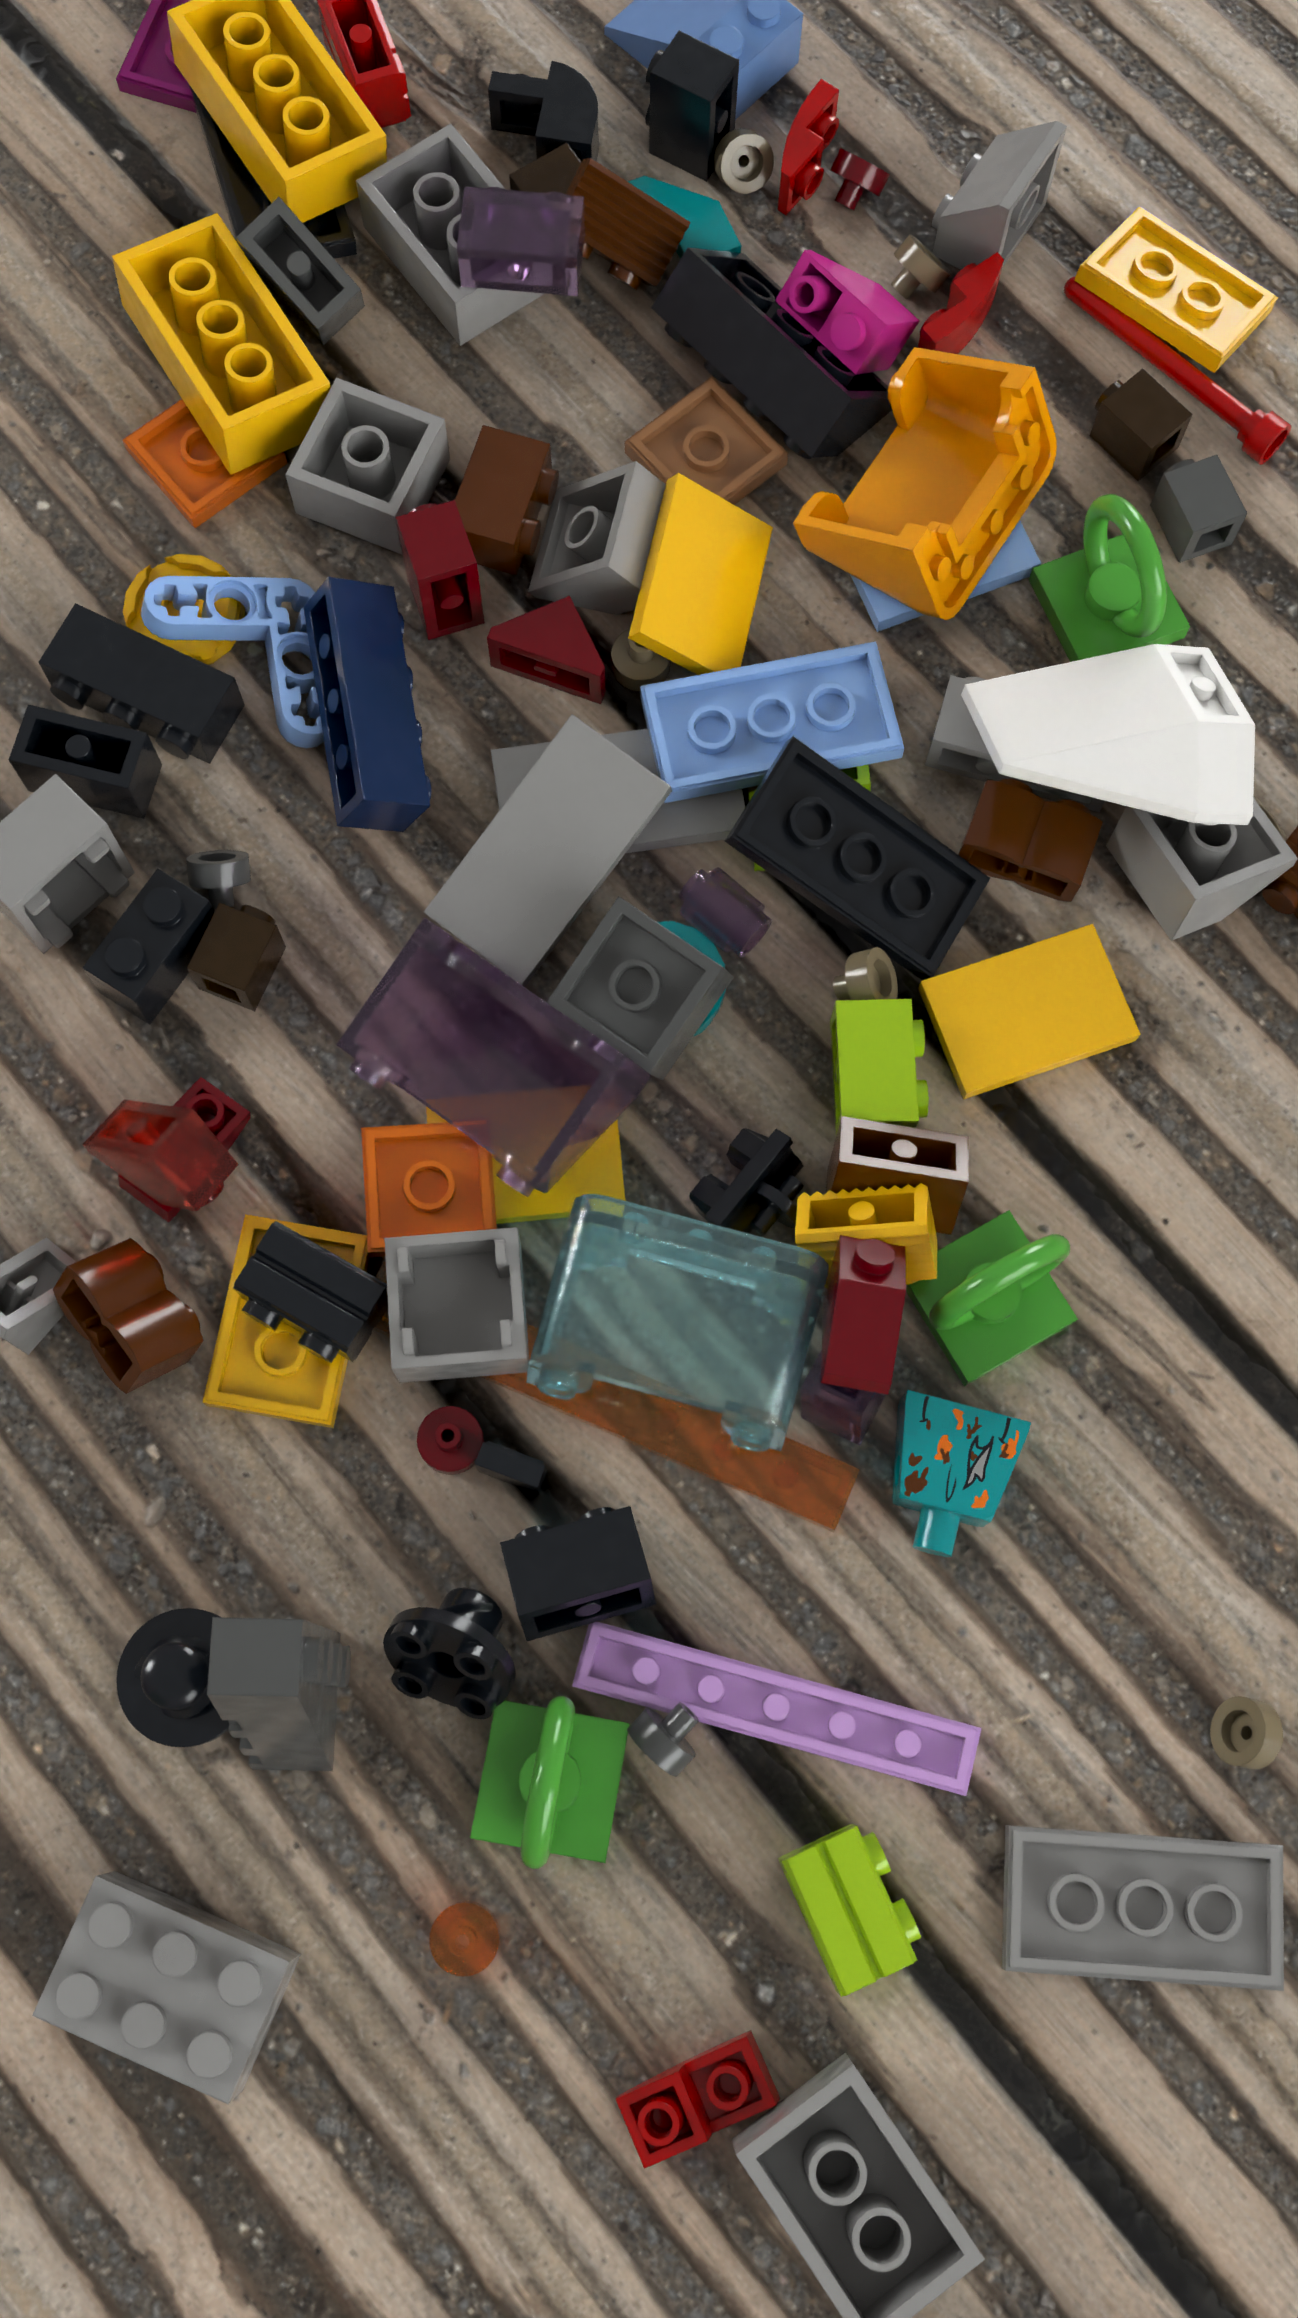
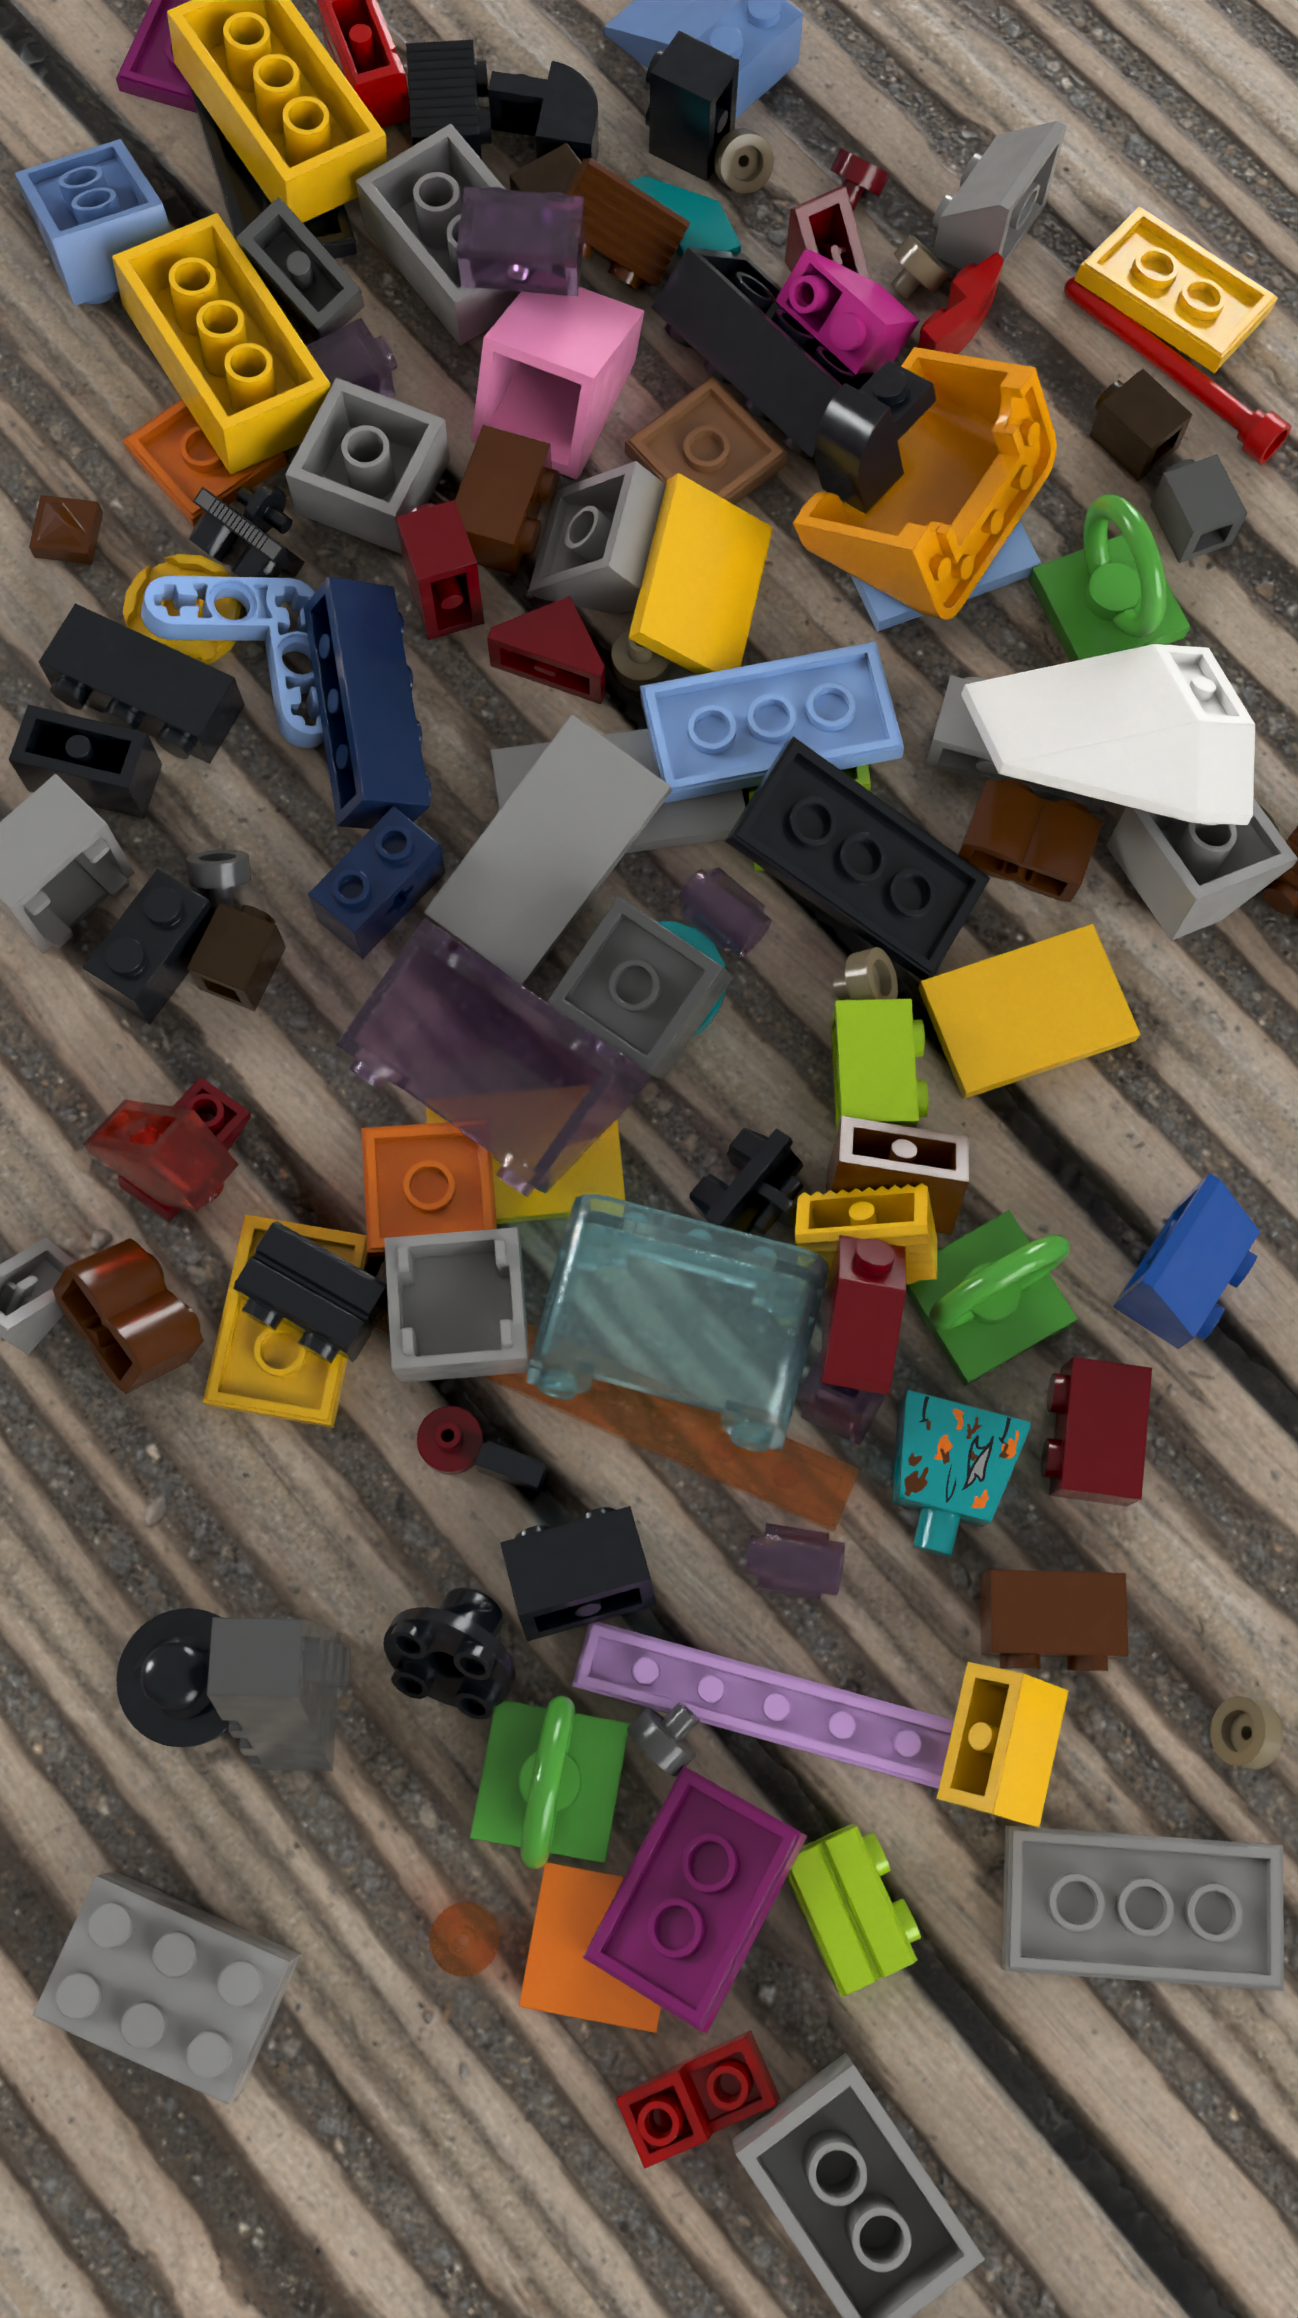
(66, 529): none -> reddish brown tile
(89, 212): none -> medium blue slope
(222, 525): none -> black hips
(356, 358): none -> clear purple brick
(377, 882): none -> dark blue brick
(446, 90): none -> black brick
(556, 1975): none -> orange tile
(557, 371): none -> bright pink slope
(695, 1898): none -> magenta tile
(795, 1561): none -> clear purple brick
(808, 137): red slope -> none
(828, 229): none -> dark red slope
(860, 432): none -> black brick
(1003, 1744): none -> yellow brick
(1053, 1616): none -> reddish brown brick
(1098, 1431): none -> dark red brick
(1191, 1265): none -> blue slope

